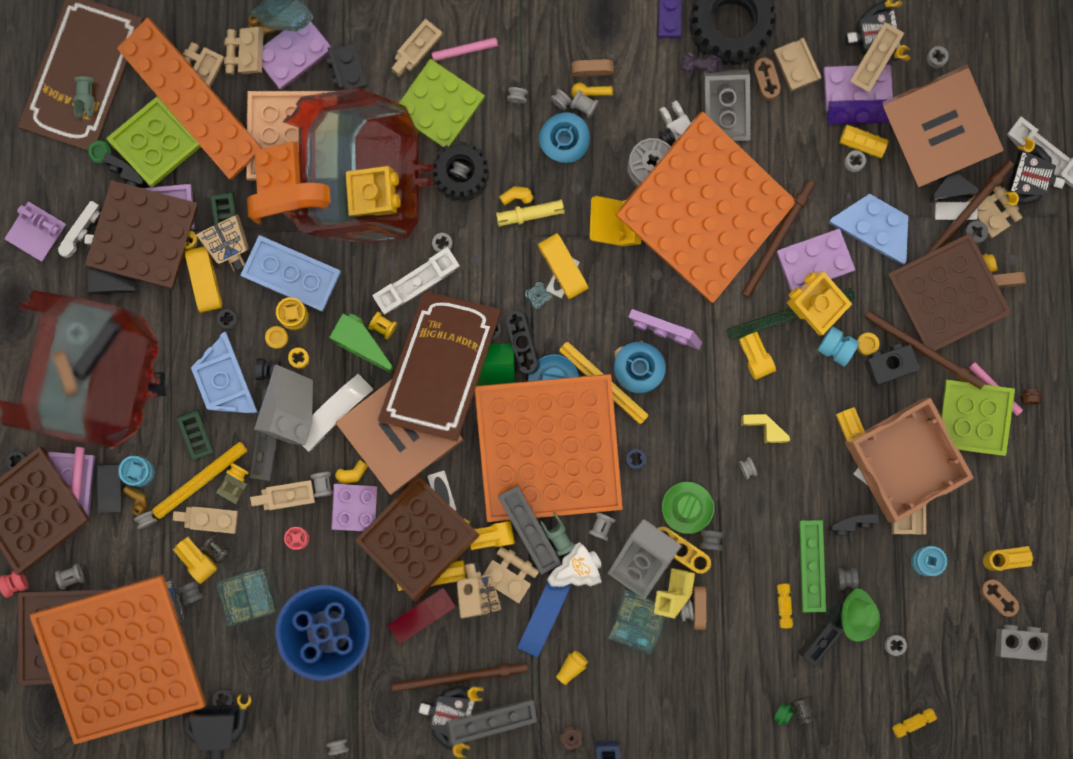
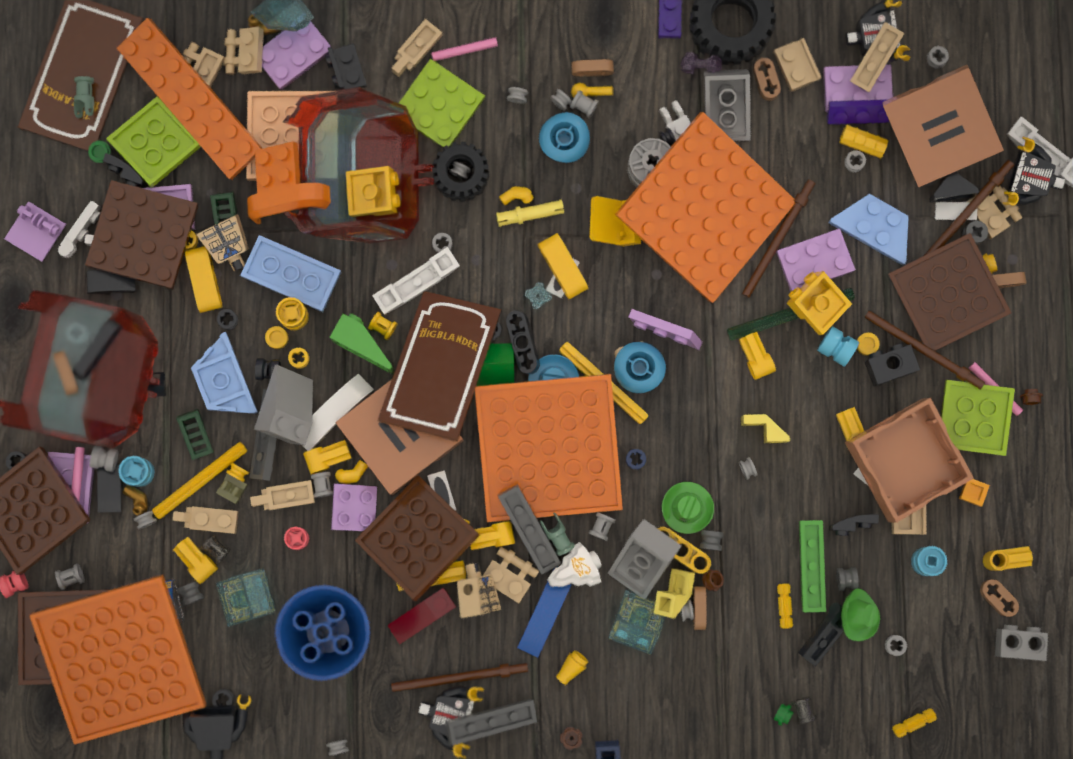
(104, 458): none -> light grey wheel
(322, 458): none -> yellow piece
(712, 580): none -> reddish brown plate
(974, 492): none -> light orange plate

